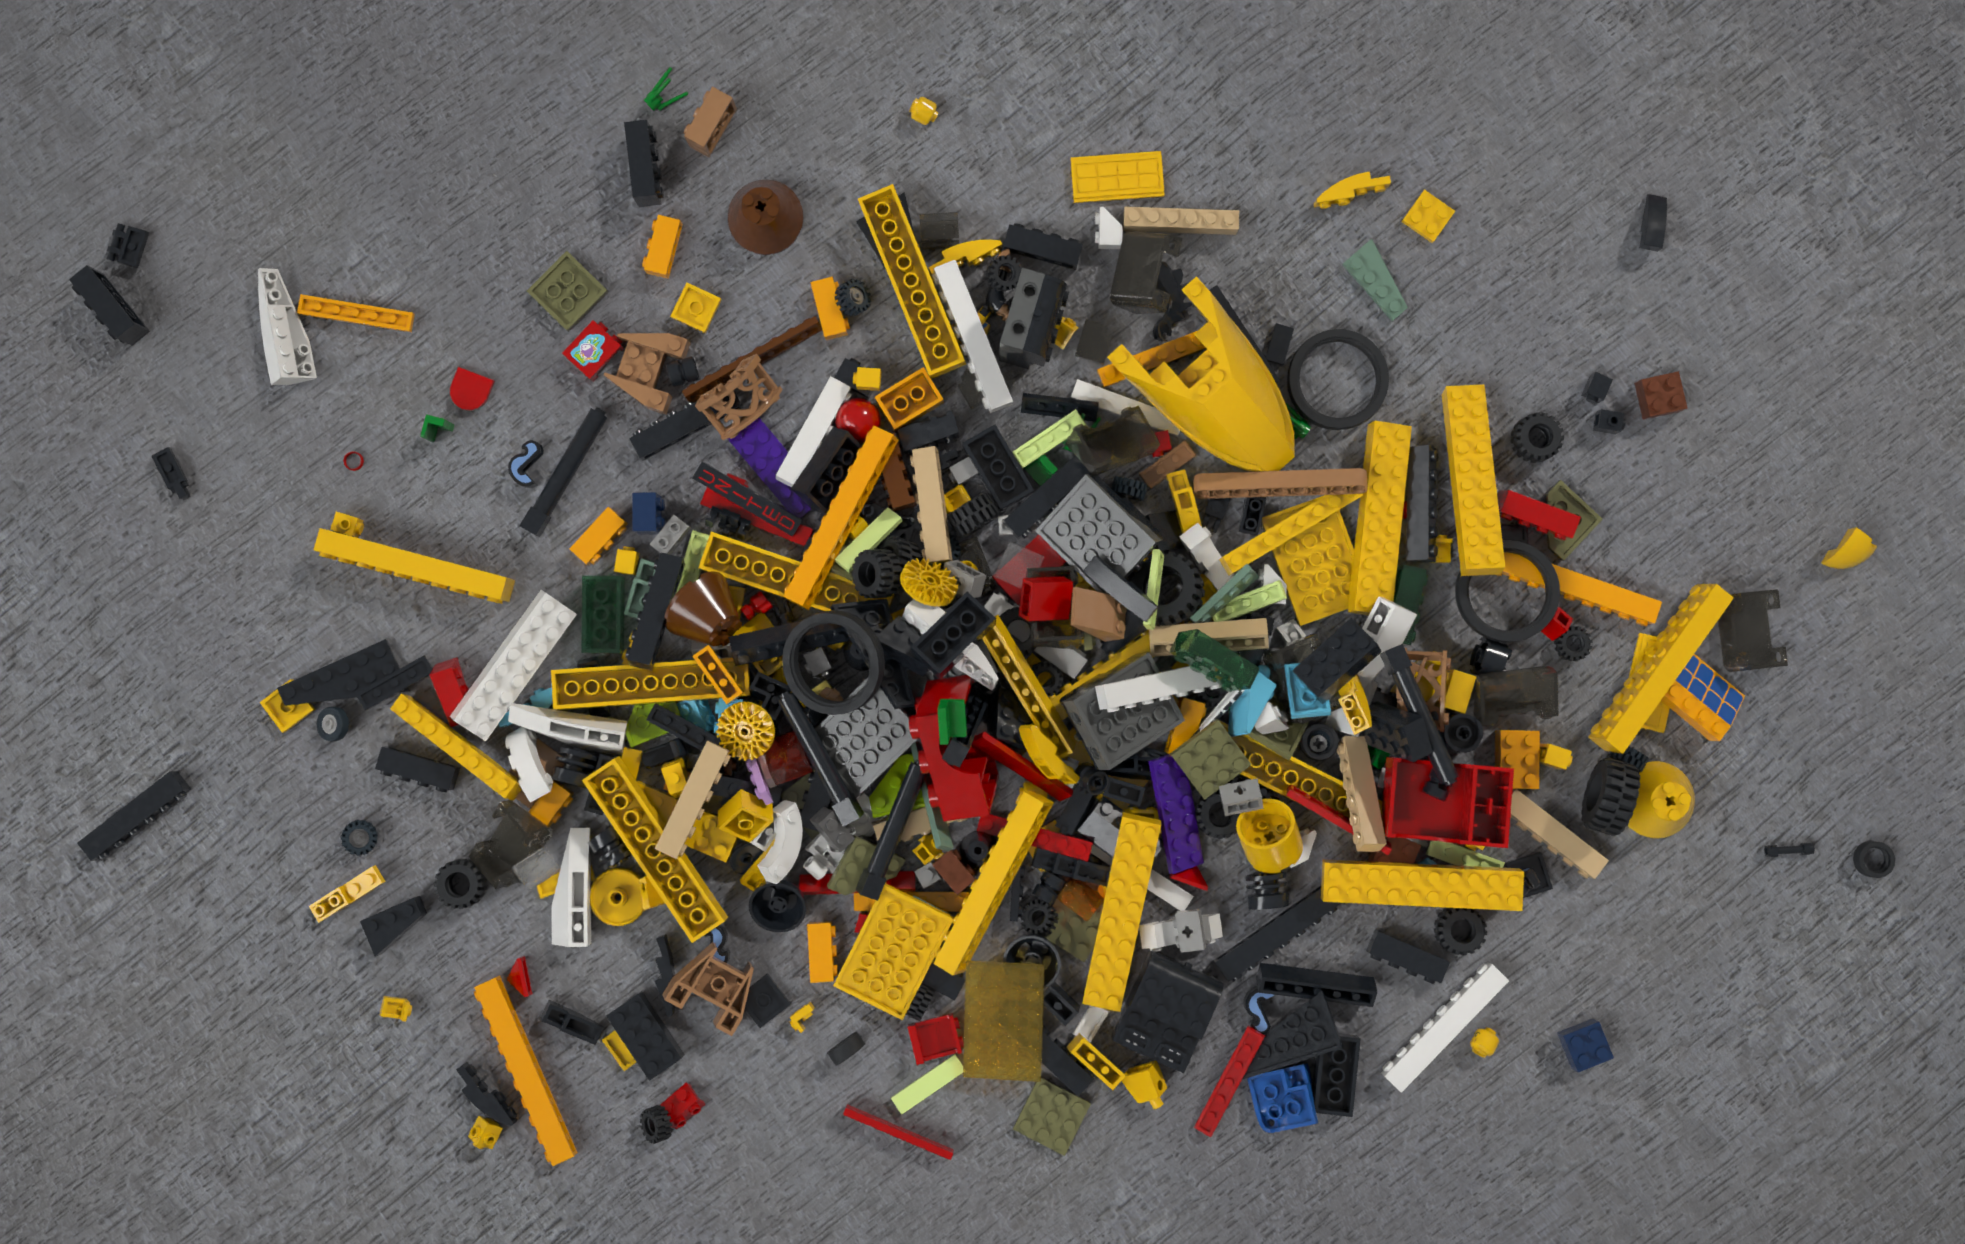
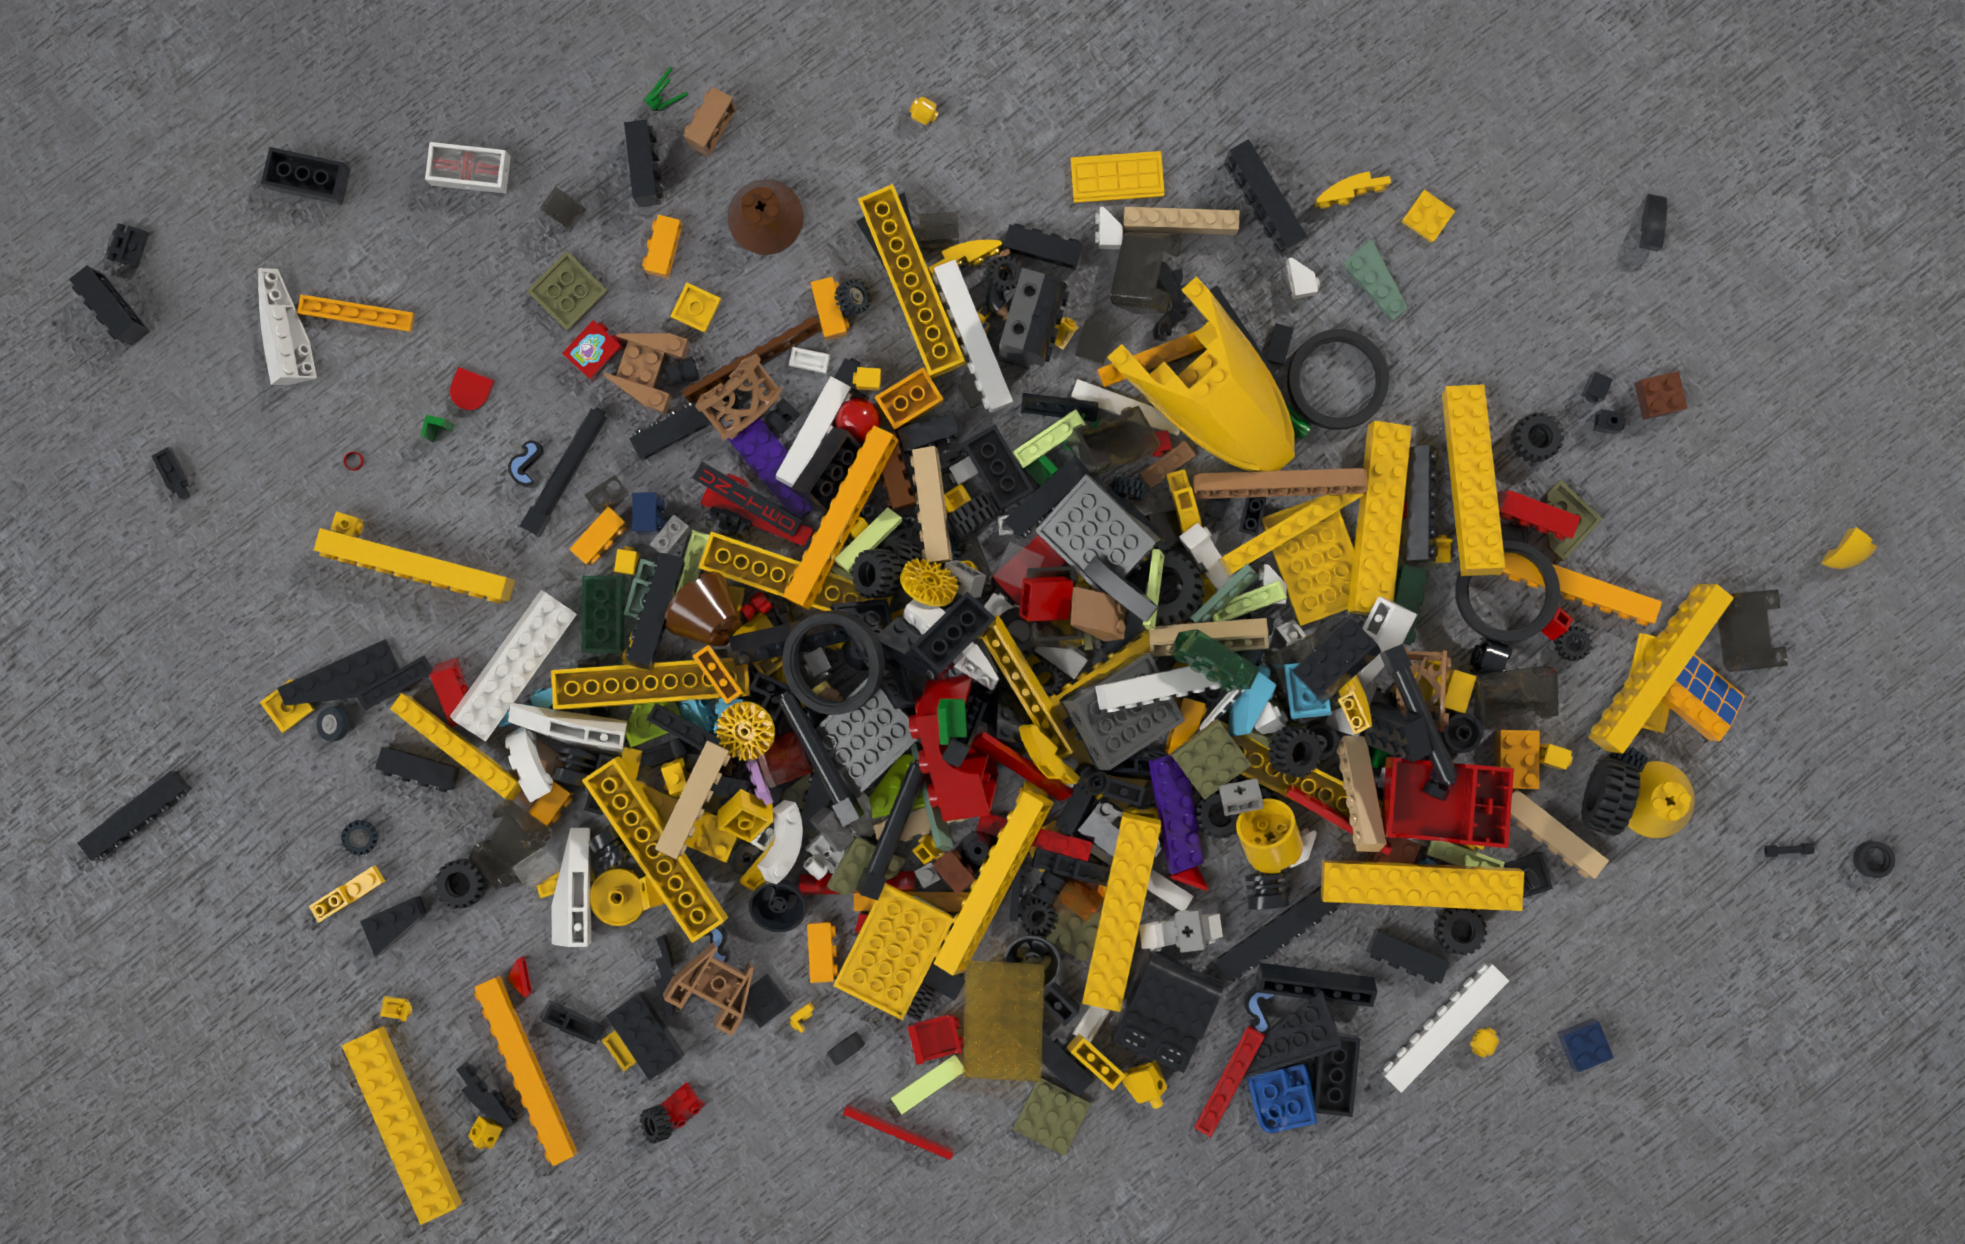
(305, 176): none -> black brick
(402, 1125): none -> yellow brick
(467, 167): none -> brick
(563, 208): none -> clear smoke brick
(615, 498): none -> clear smoke piece
(783, 409): none -> black wheel
(809, 360): none -> white tile
(1265, 198): none -> black brick
(1301, 279): none -> white slope
(1307, 751): none -> black tyre

